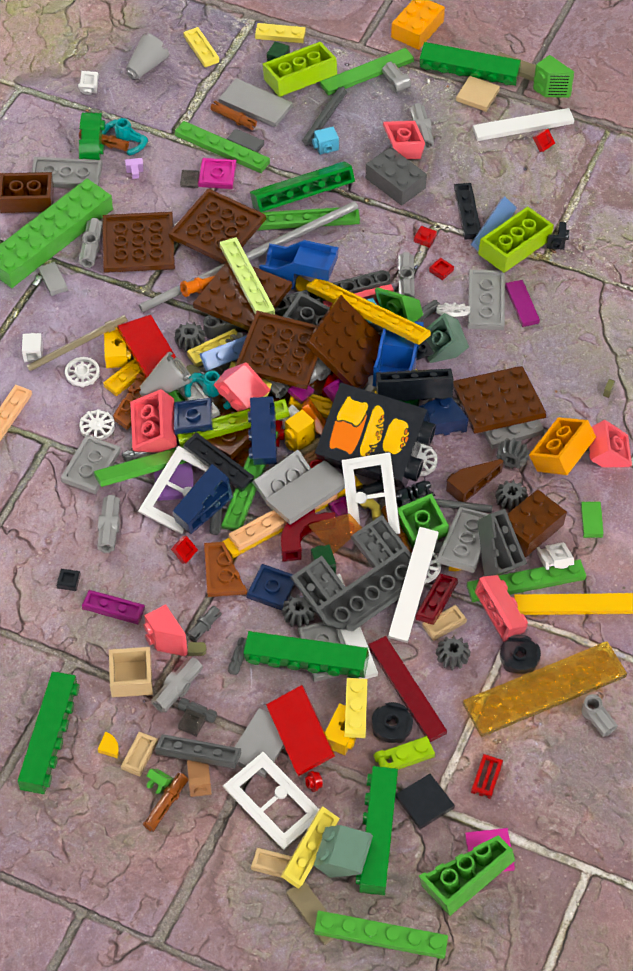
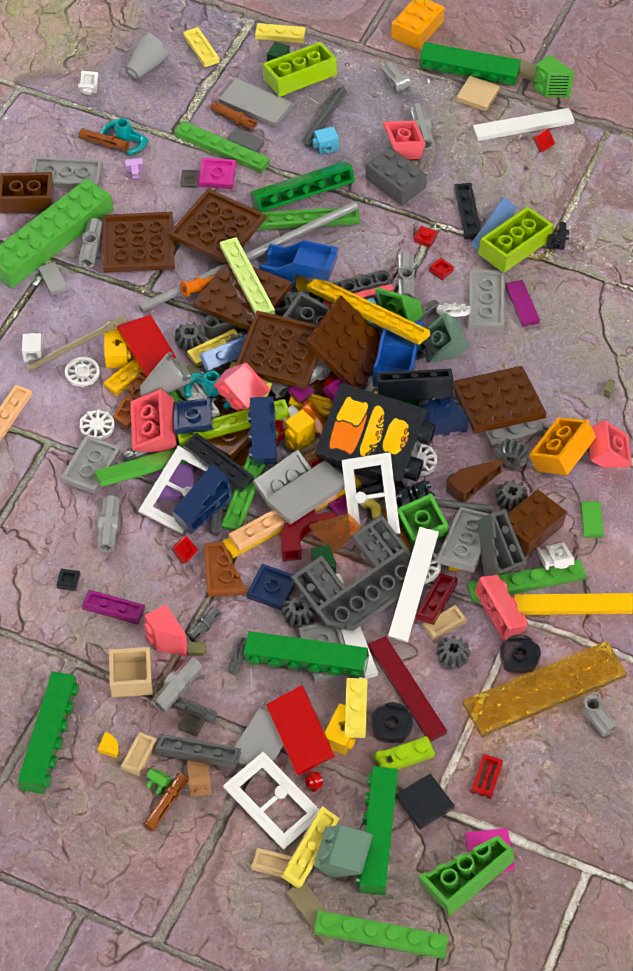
(91, 136): green brick -> none
(365, 71): bright green tile -> none

